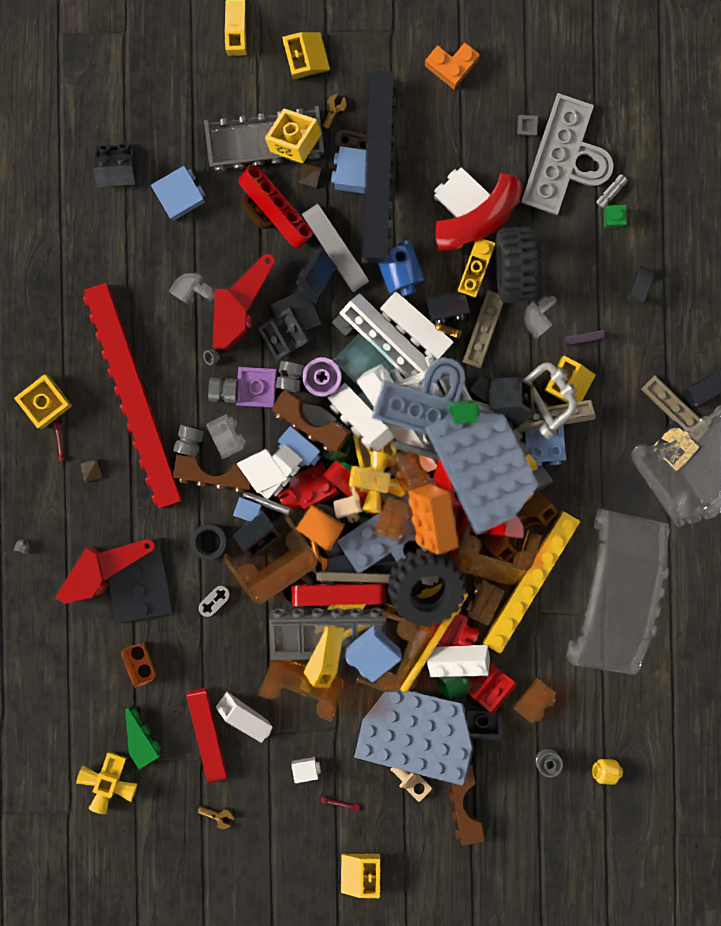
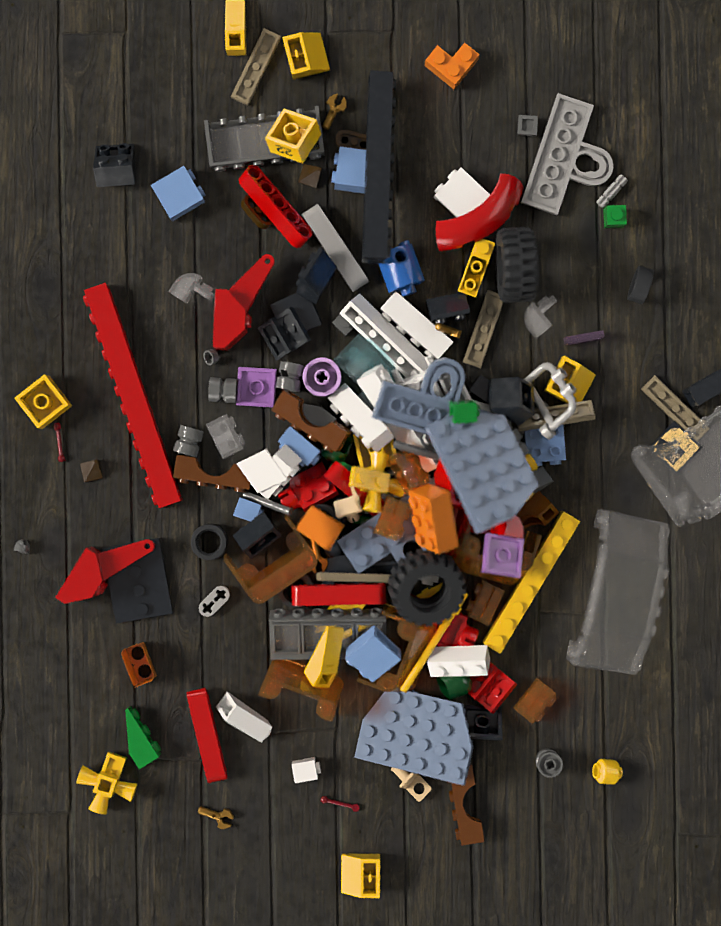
(256, 67): none -> dark tan tile
(502, 555): none -> medium lavender plate

